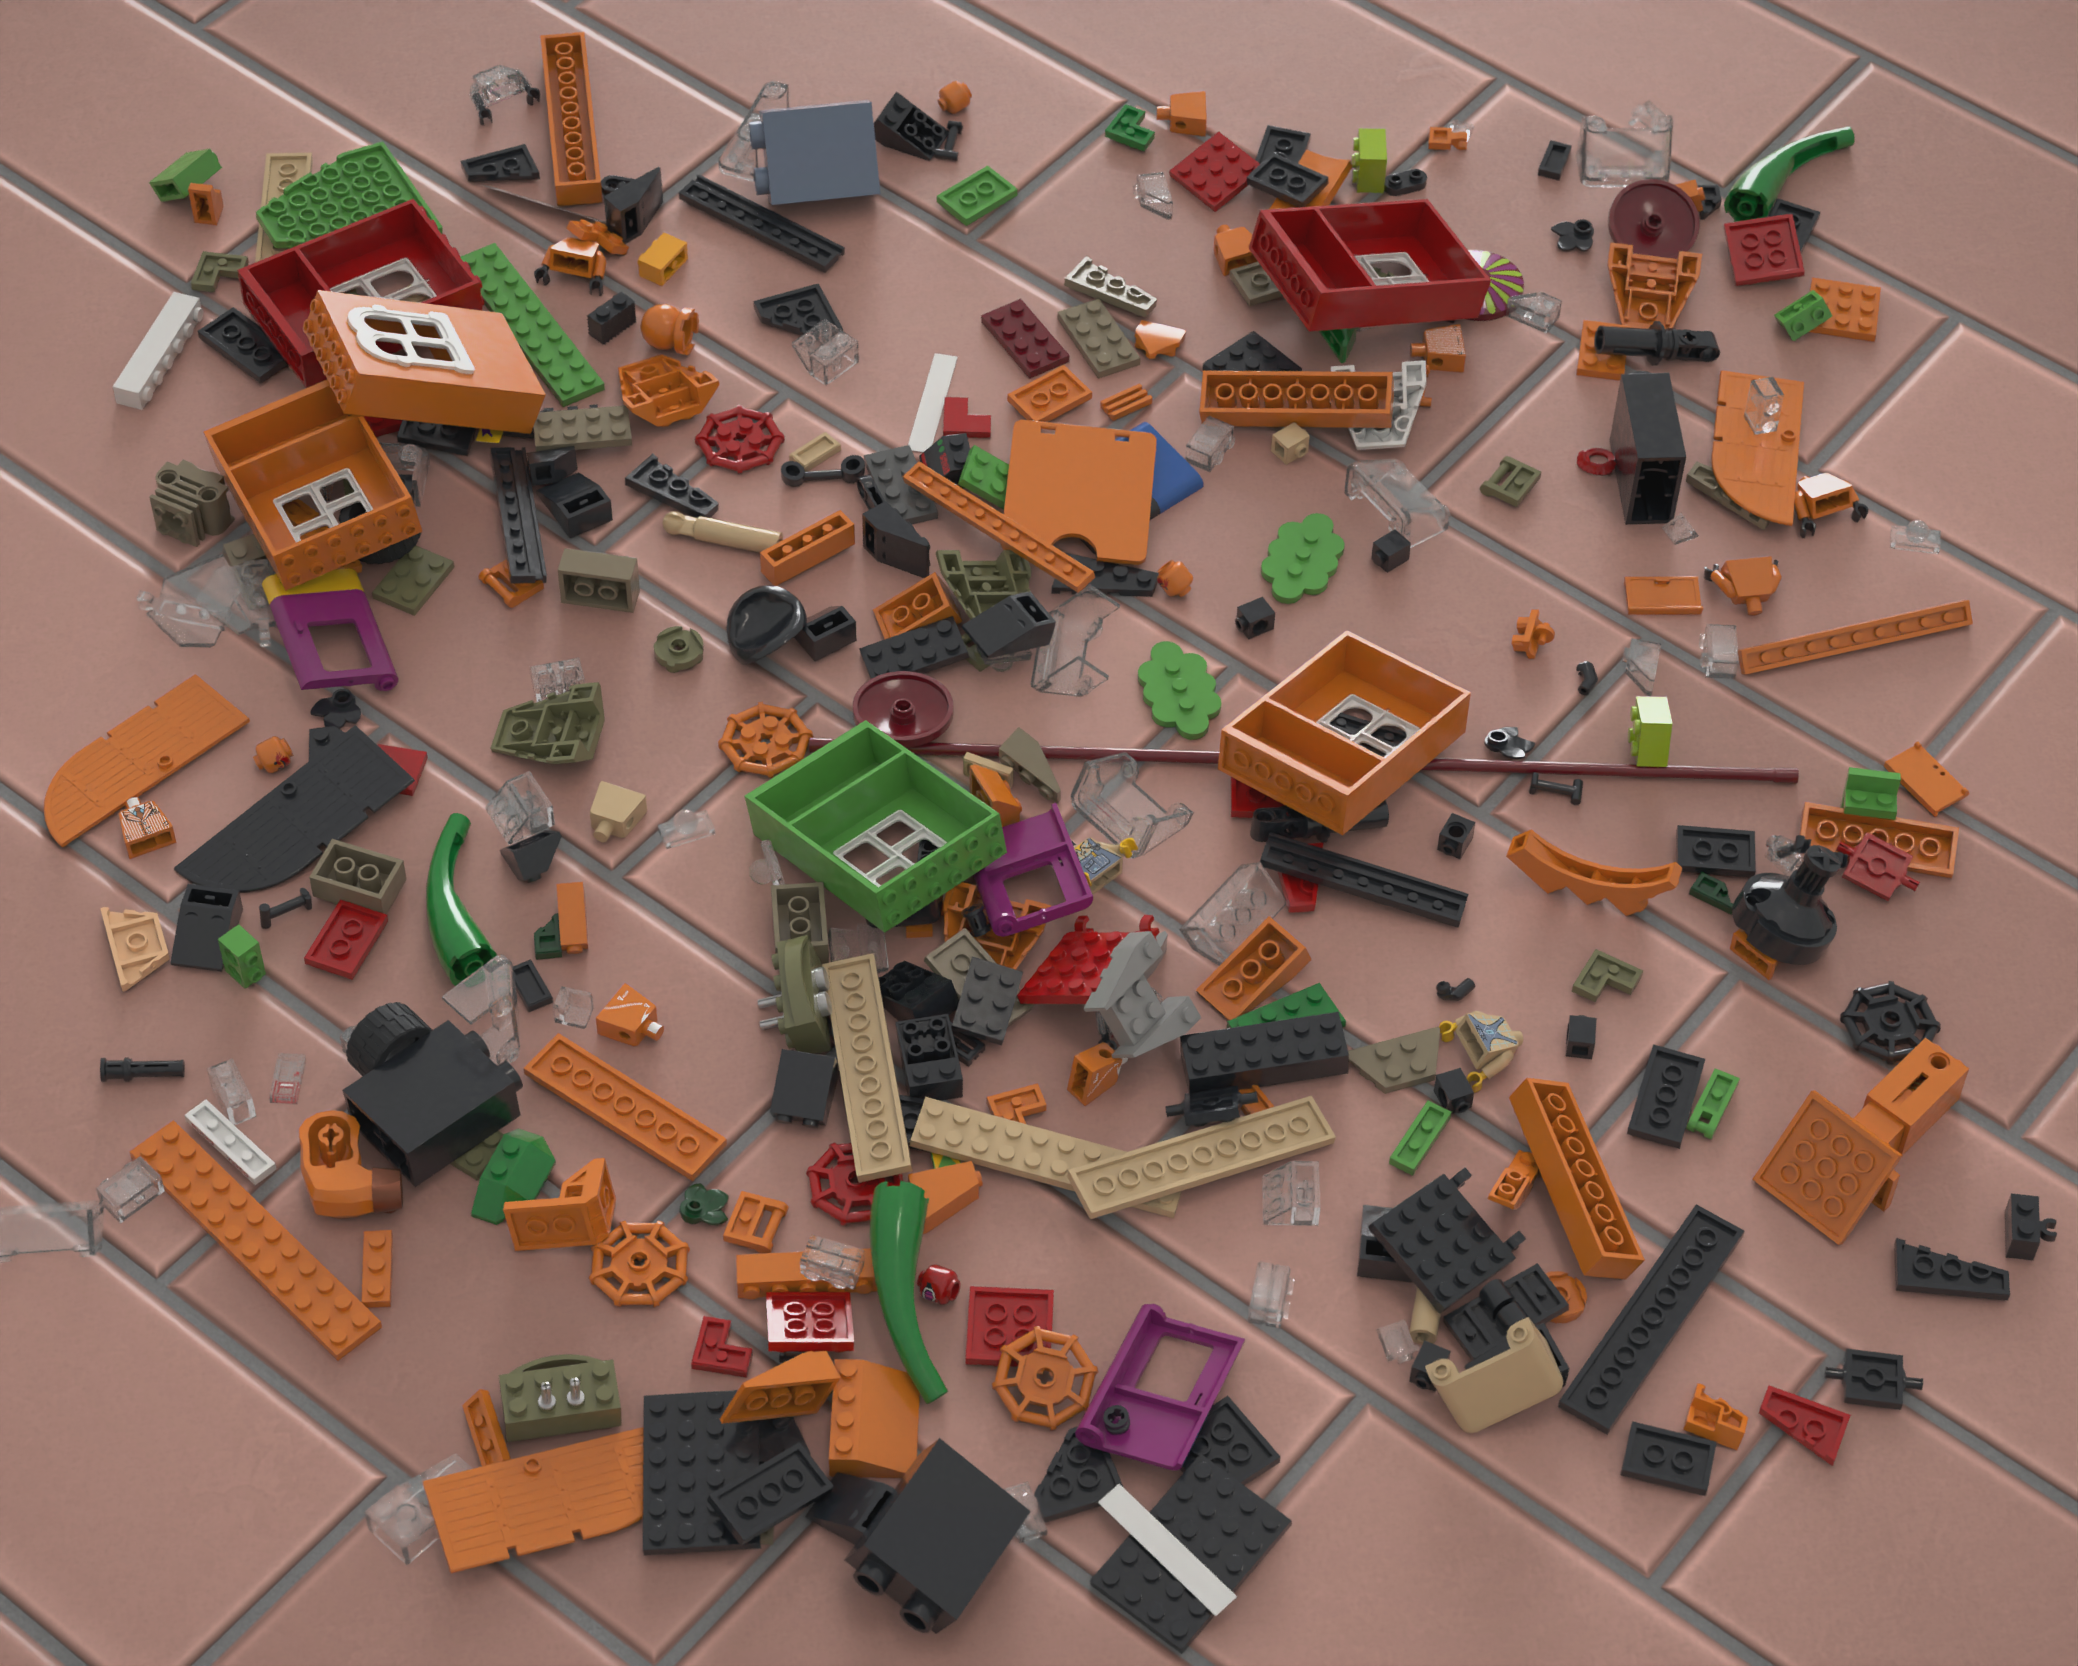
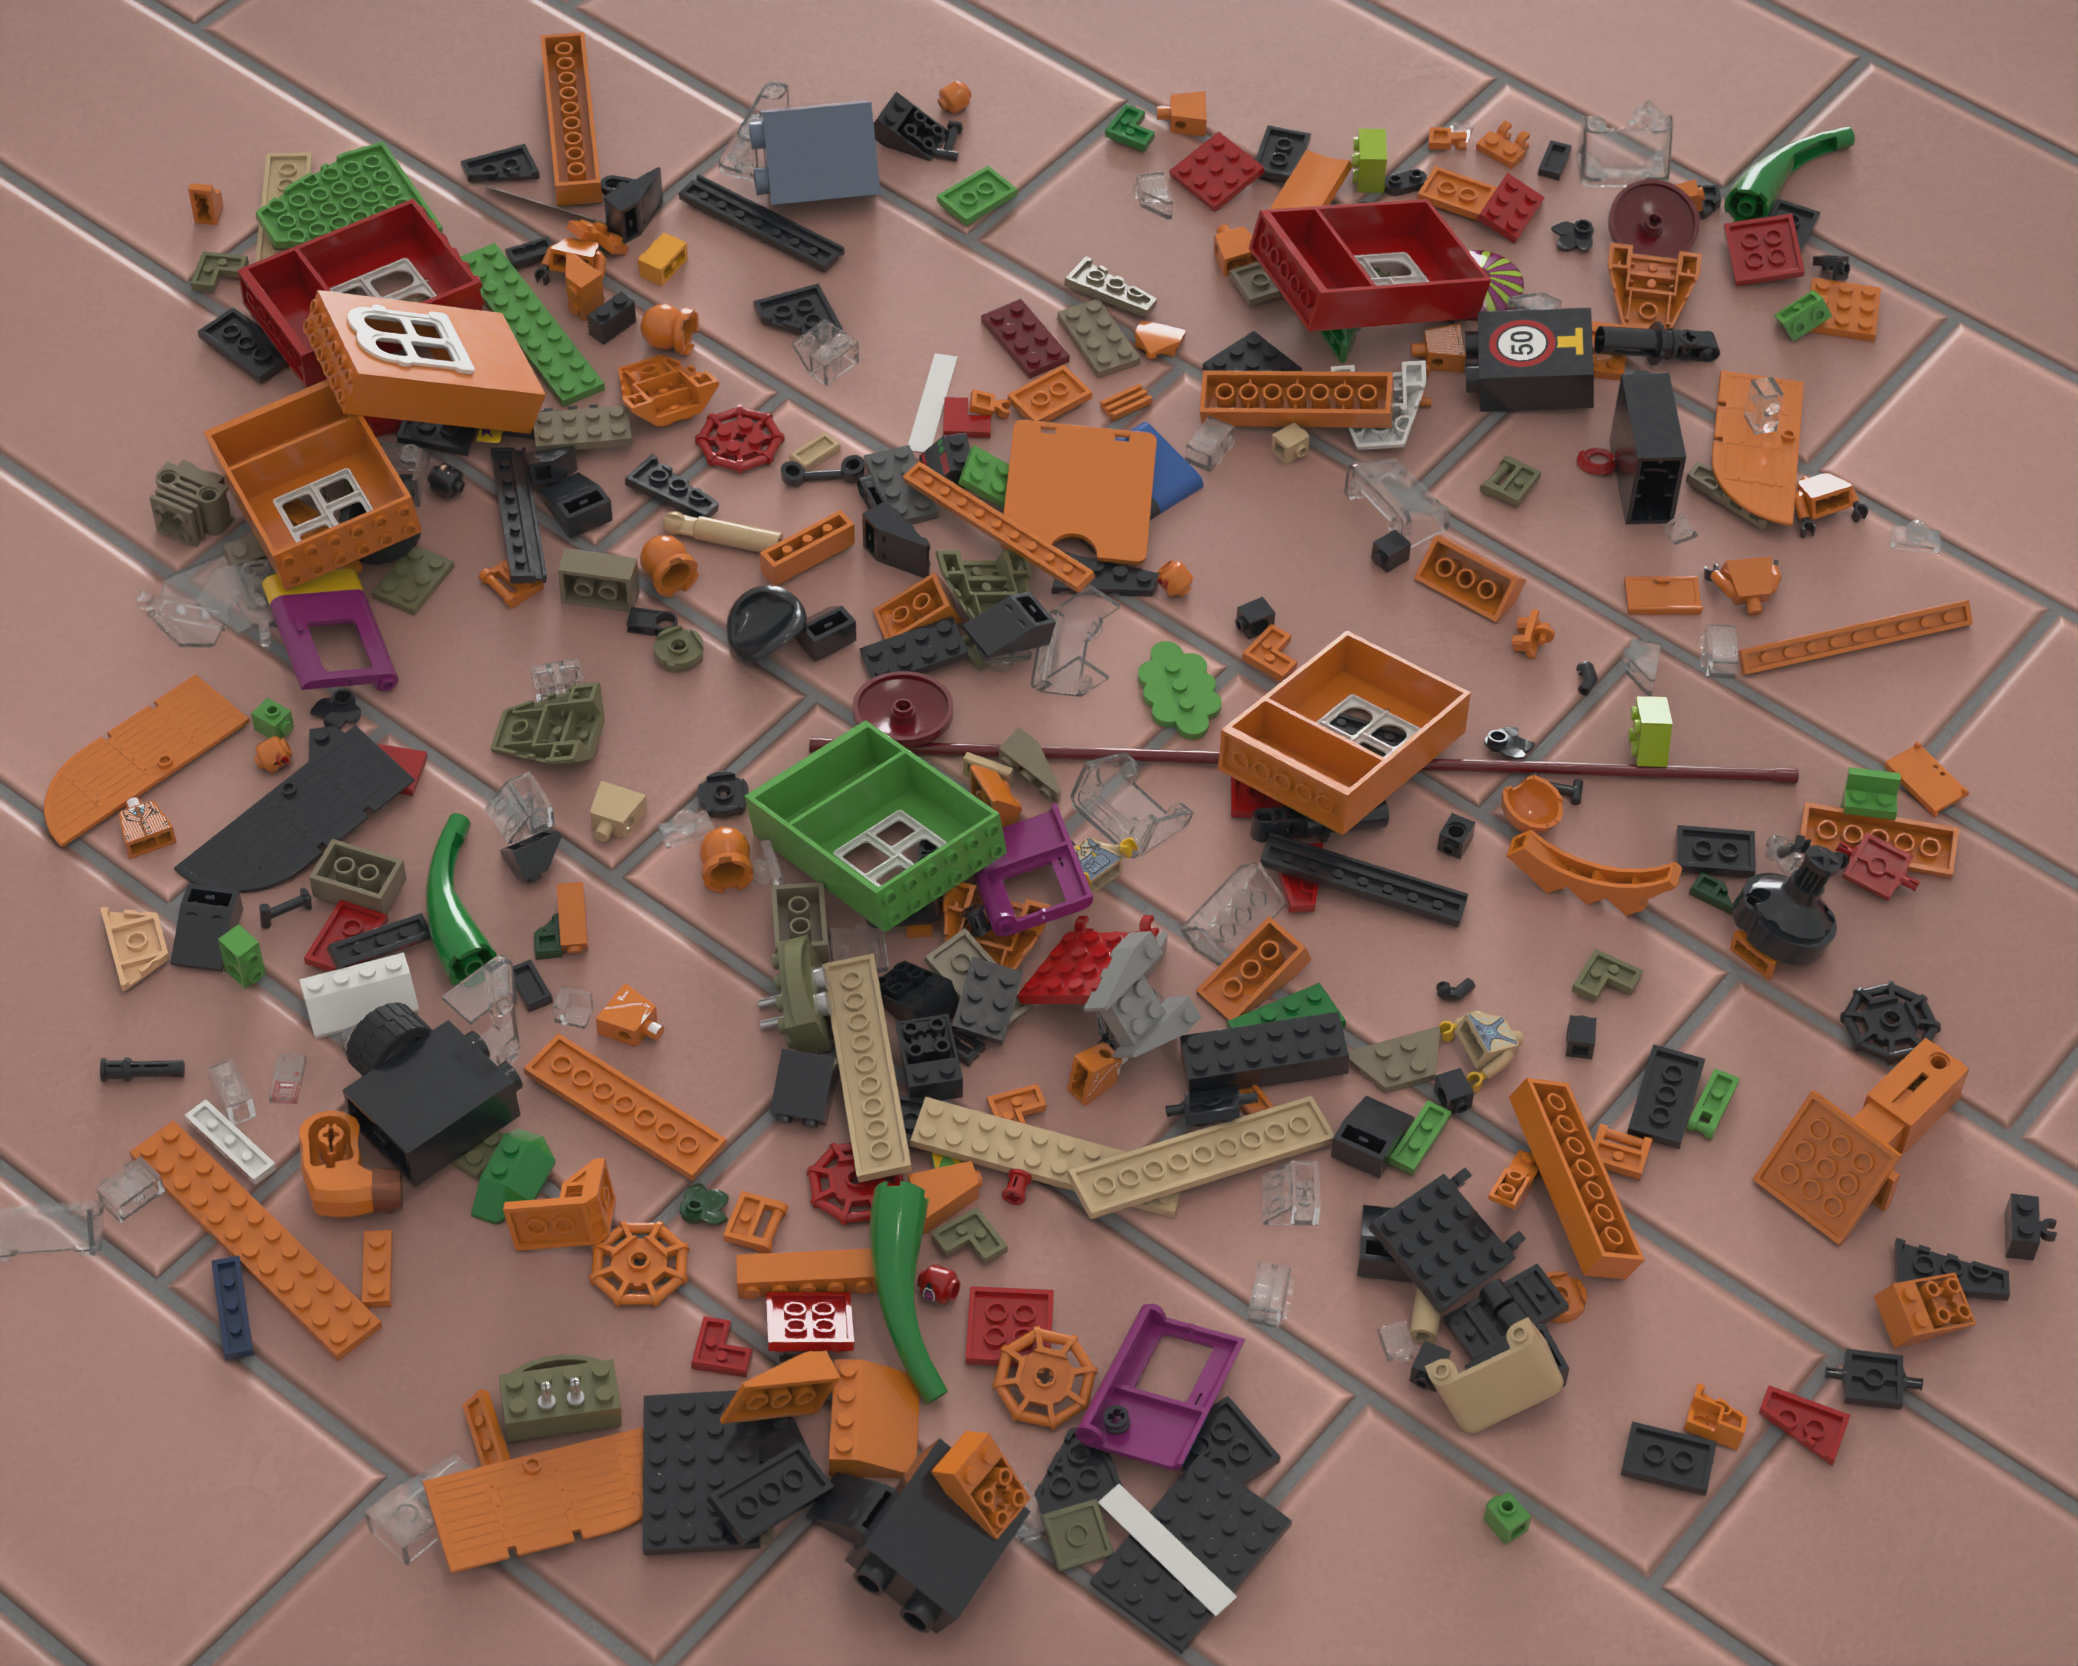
(158, 350): white brick -> none
(189, 168): bright green brick -> none
(232, 1308): none -> dark blue plate
(272, 719): none -> bright green brick
(348, 994): none -> white slope
(379, 941): none -> black plate
(446, 480): none -> black head
(498, 85): clear torso -> none
(528, 253): none -> black plate
(583, 287): none -> orange slope
(646, 621): none -> black piece
(668, 565): none -> orange tile
(725, 860): none -> orange tile
(727, 806): none -> black plate
(761, 729): orange plate -> none
(832, 1262): clear brick -> none
(970, 1230): none -> olive plate
(982, 1482): none -> orange slope
(986, 404): none -> orange plate
(1016, 1187): none -> red bush
(1077, 1535): none -> olive plate
(1267, 655): none -> orange plate
(1287, 180): black plate -> none
(1302, 558): bright green plate -> none
(1370, 1136): none -> black slope
(1456, 192): none -> orange plate
(1469, 578): none -> orange slope
(1500, 149): none -> orange plate
(1506, 1517): none -> bright green brick
(1510, 208): none -> red plate
(1532, 359): none -> black brick
(1532, 805): none -> orange cylinder
(1622, 1158): none -> orange plate
(1651, 1319): black plate -> none
(1838, 264): none -> black bracket
(1924, 1309): none -> orange slope

